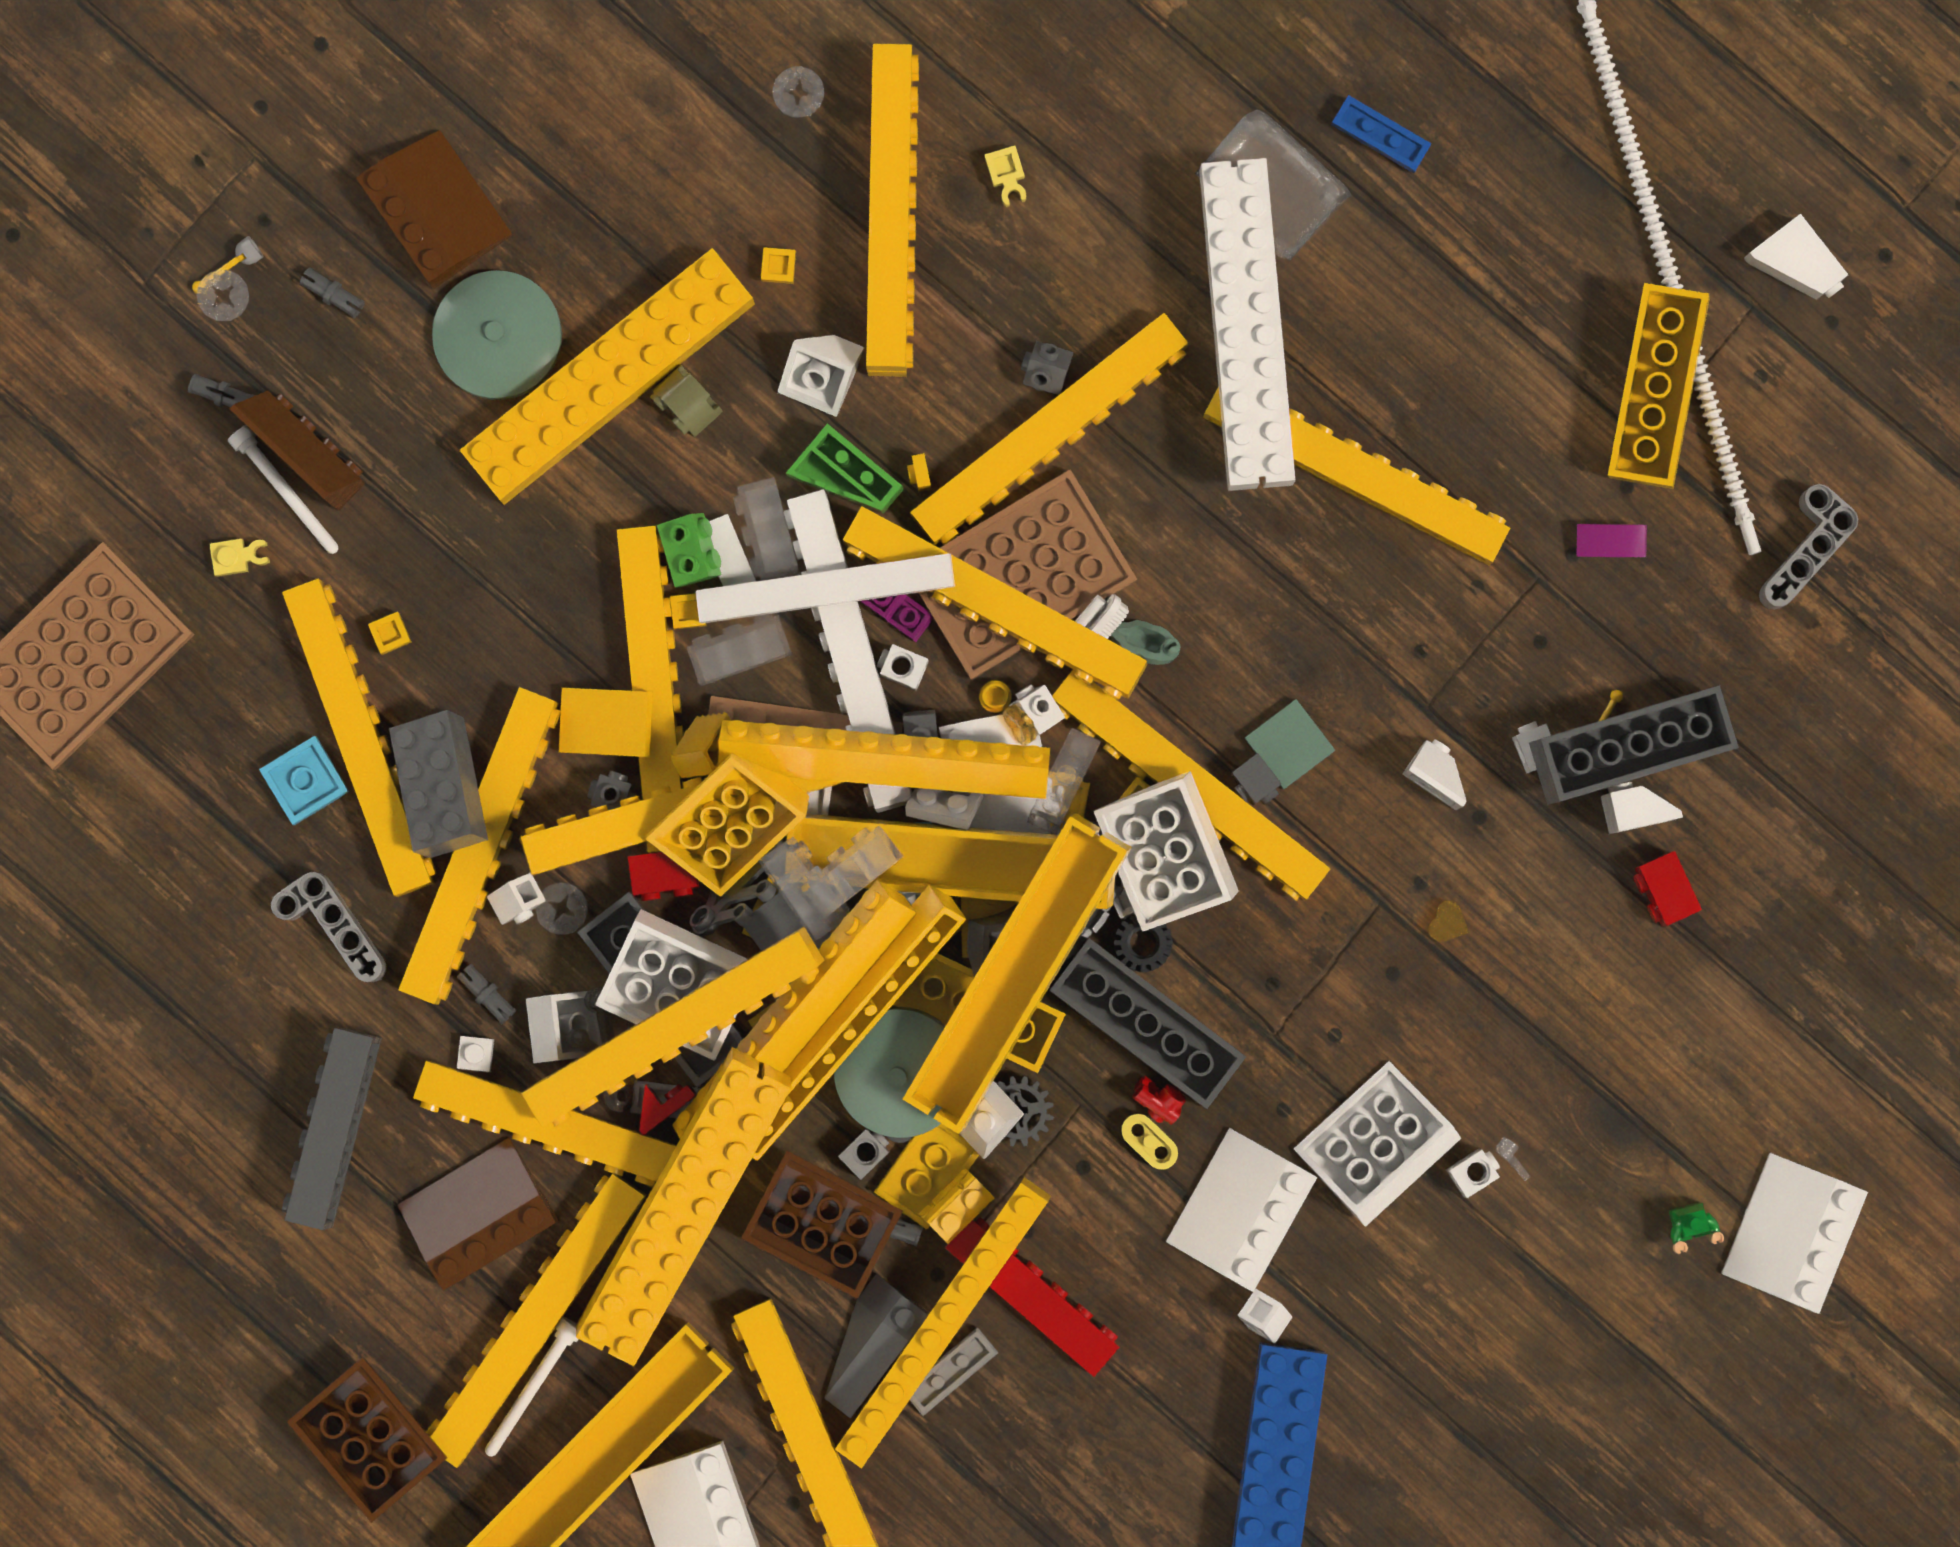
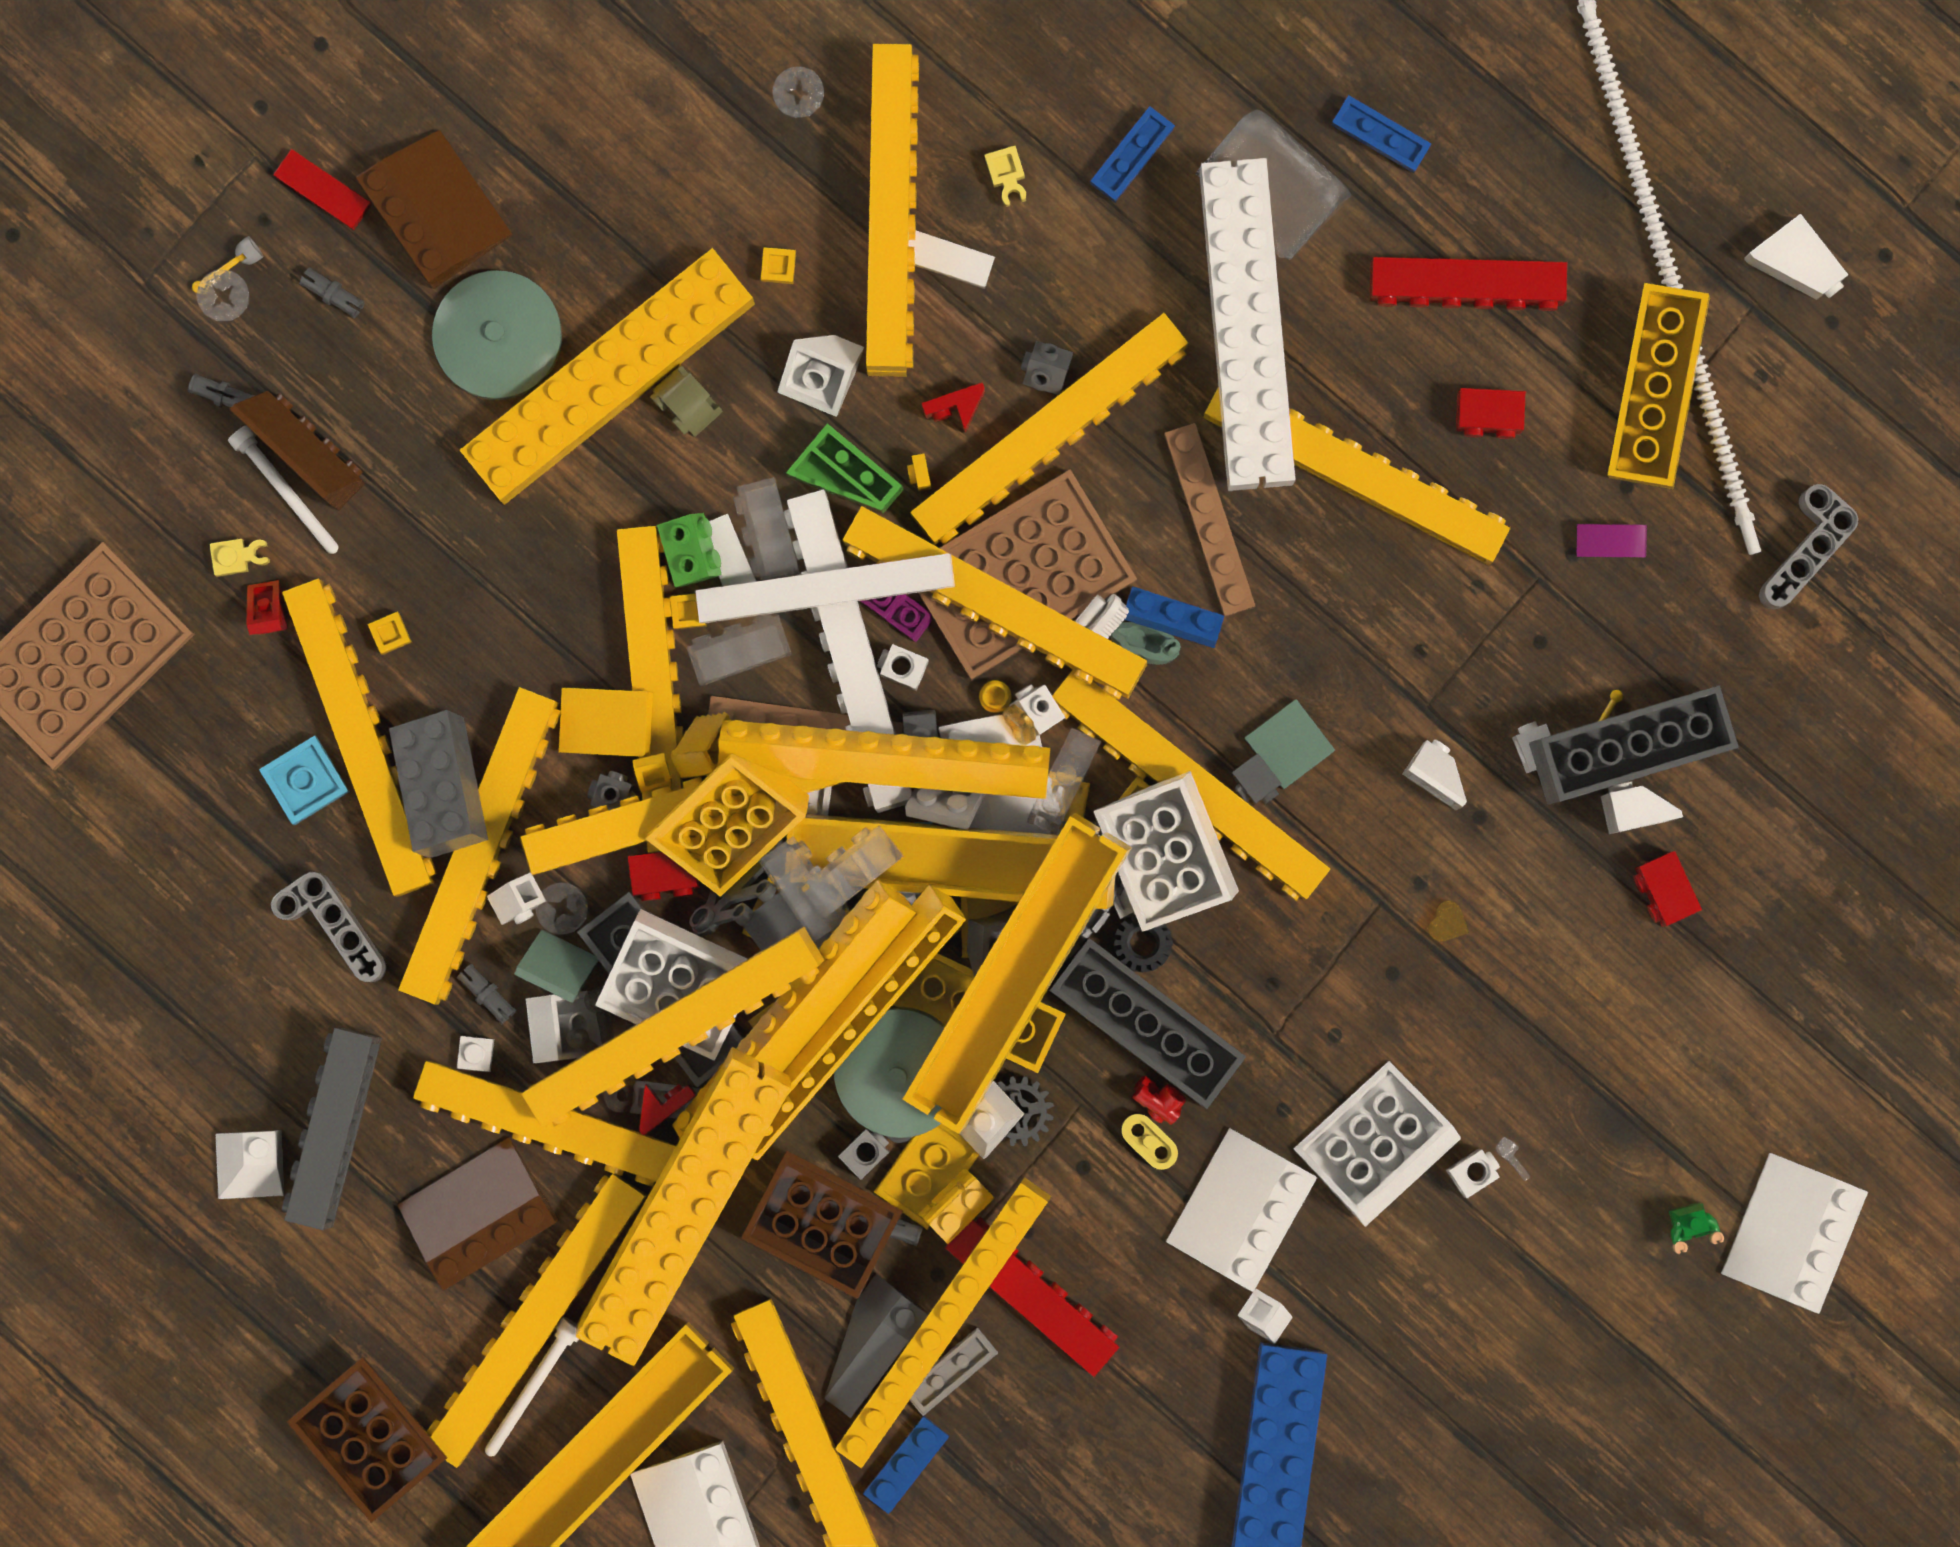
(250, 1164): none -> white slope
(265, 608): none -> red slope
(322, 189): none -> red tile
(556, 966): none -> sand green tile
(652, 772): none -> yellow plate
(906, 1464): none -> blue plate
(951, 259): none -> white tile
(964, 401): none -> red slope
(1132, 154): none -> blue plate
(1173, 617): none -> blue plate
(1209, 520): none -> medium nougat plate
(1468, 282): none -> red brick
(1490, 412): none -> red brick

